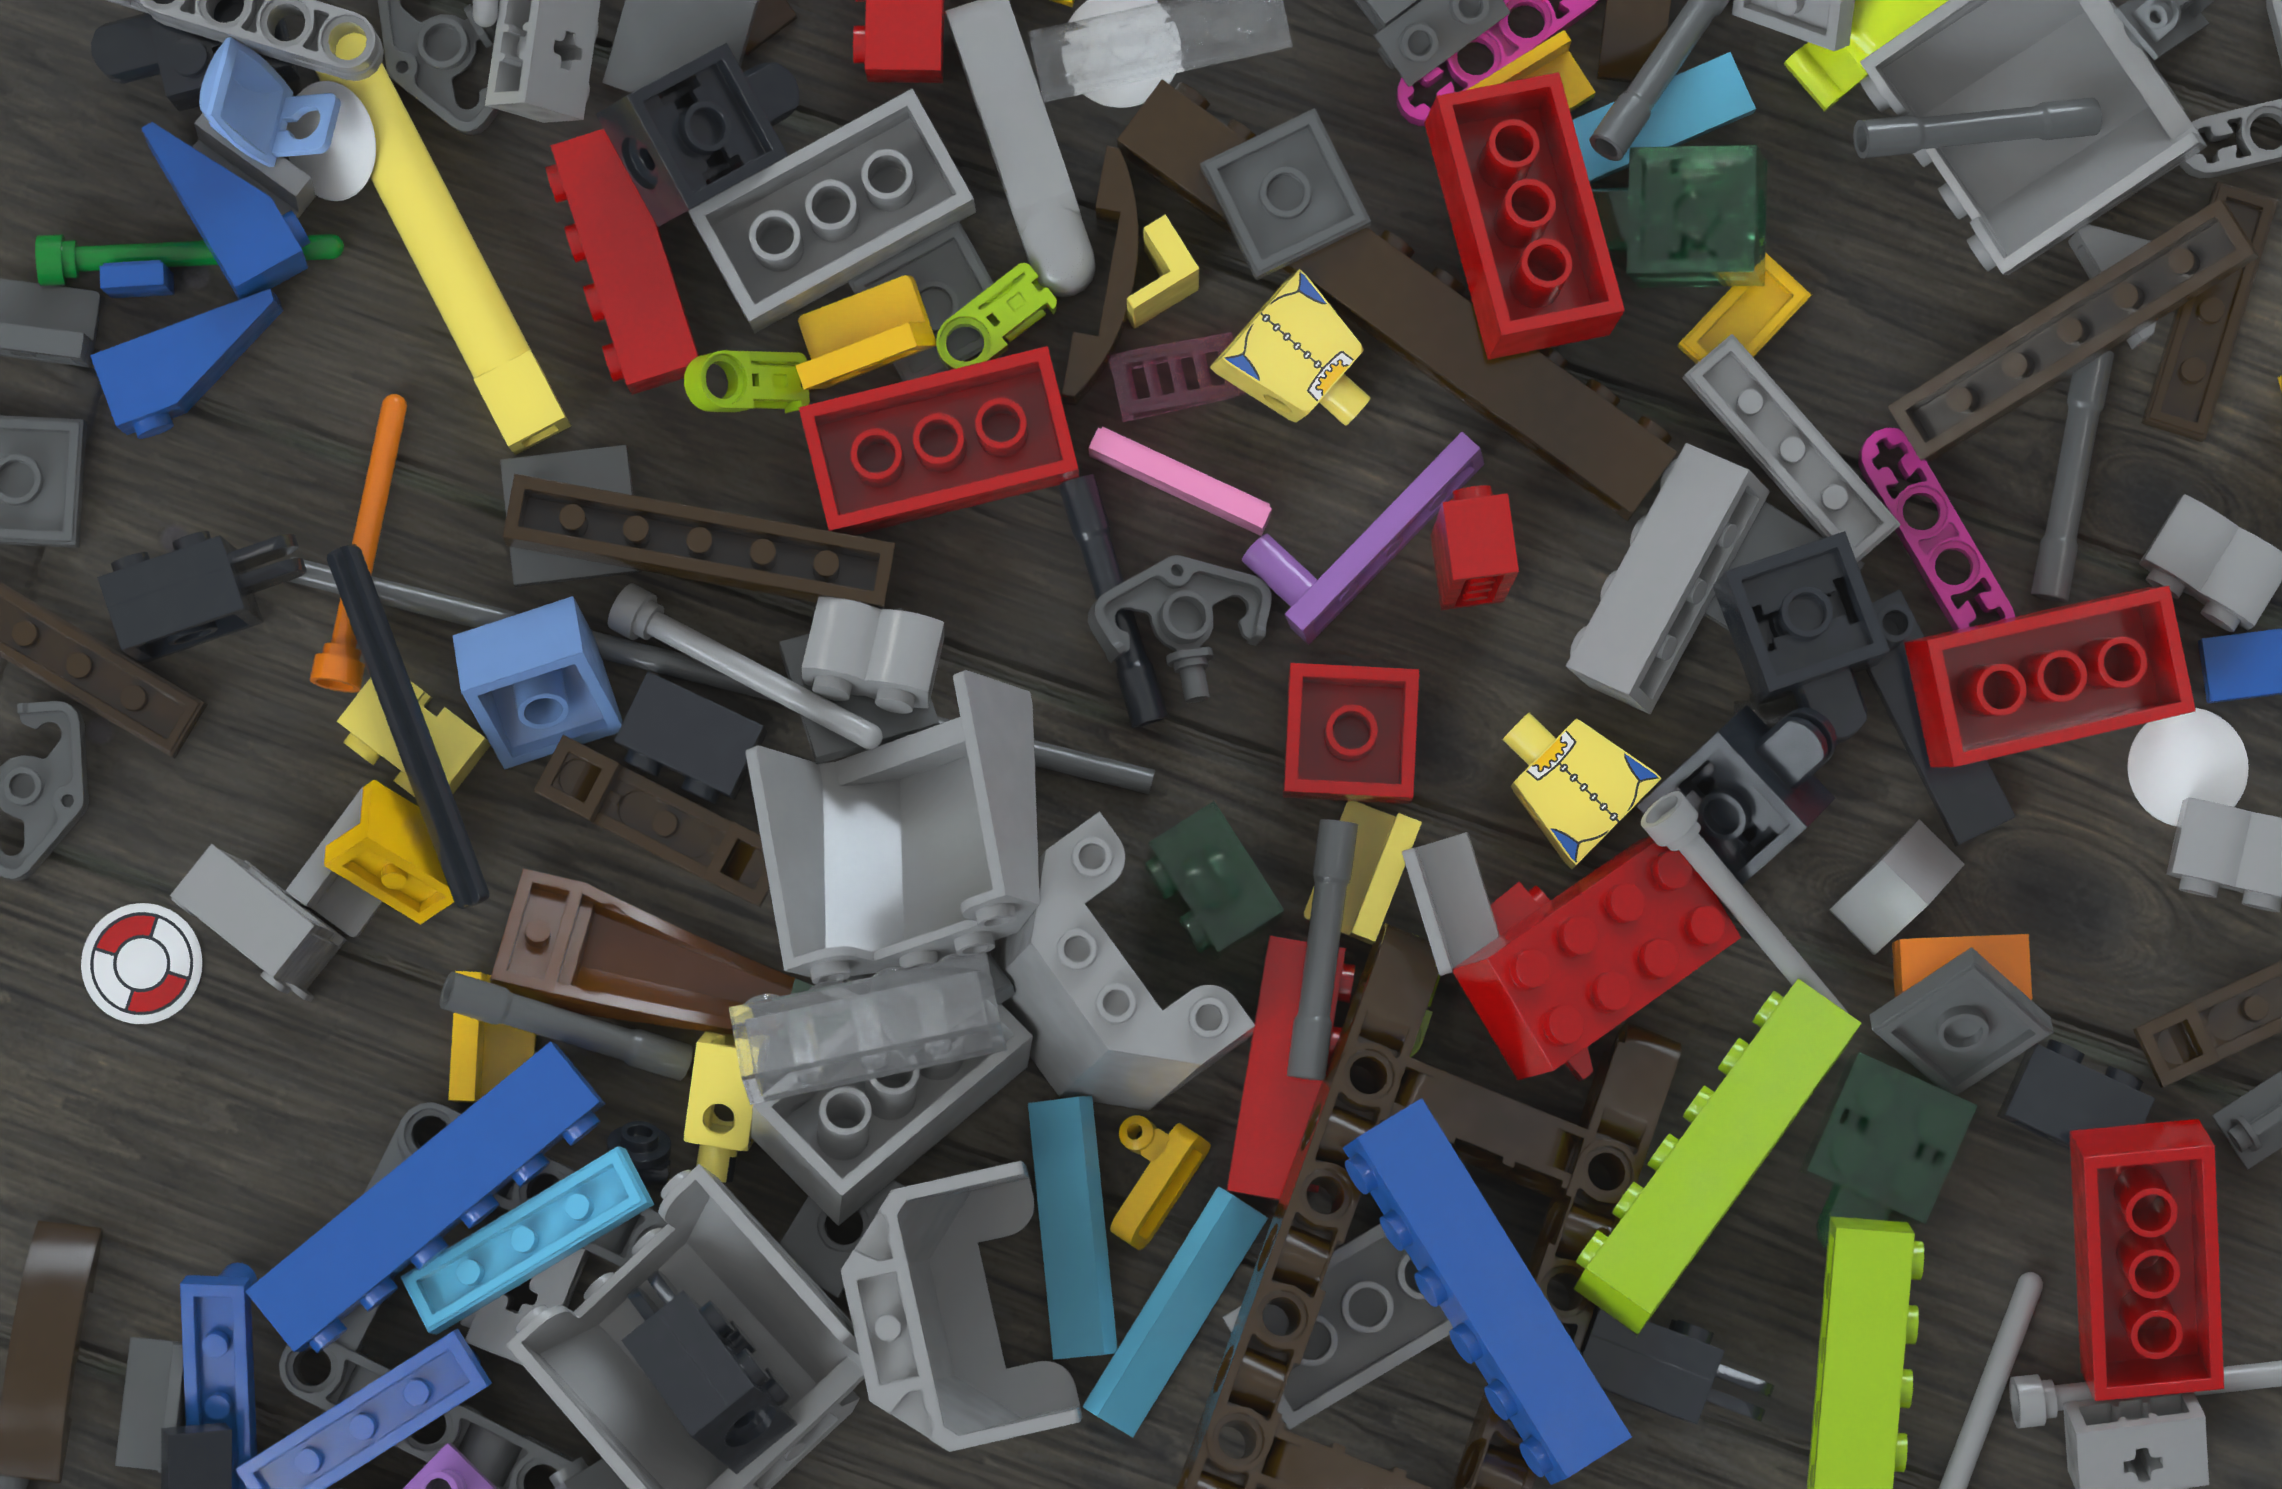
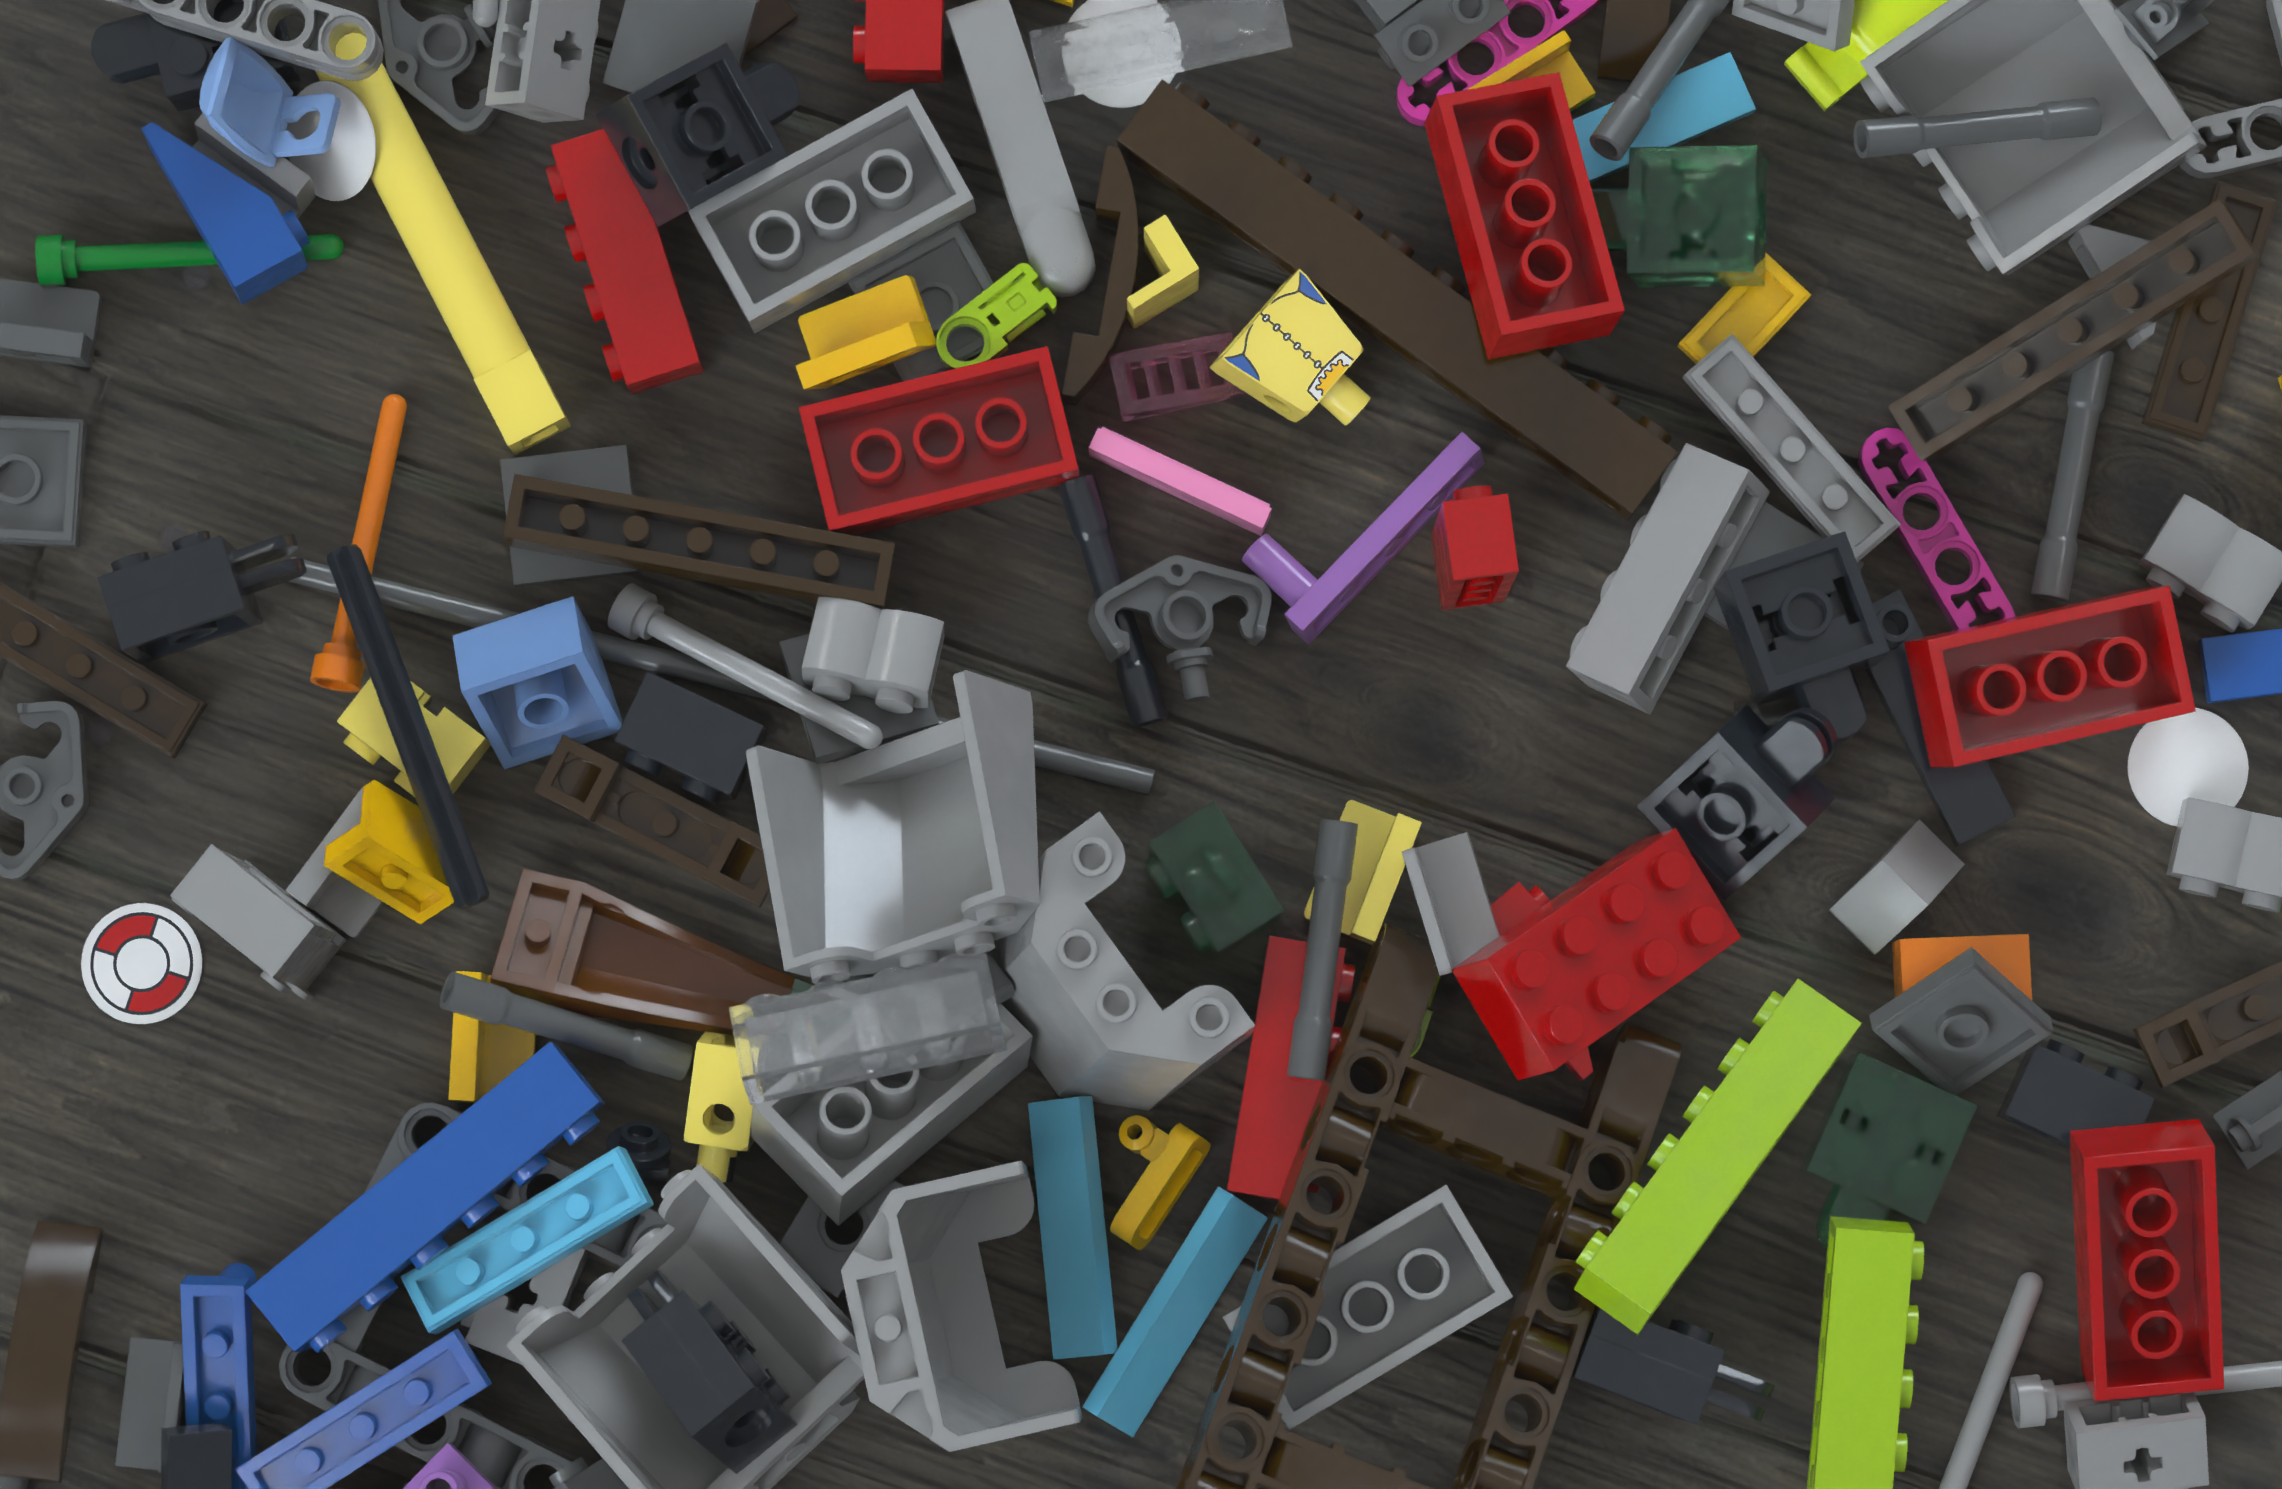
(136, 279): blue tile -> none
(173, 367): blue slope -> none
(753, 379): lime piece -> none
(1285, 194): dark grey tile -> none
(1351, 733): red brick -> none
(1485, 1293): blue brick -> none
(1575, 784): light yellow torso -> none
(1674, 824): light grey piece -> none

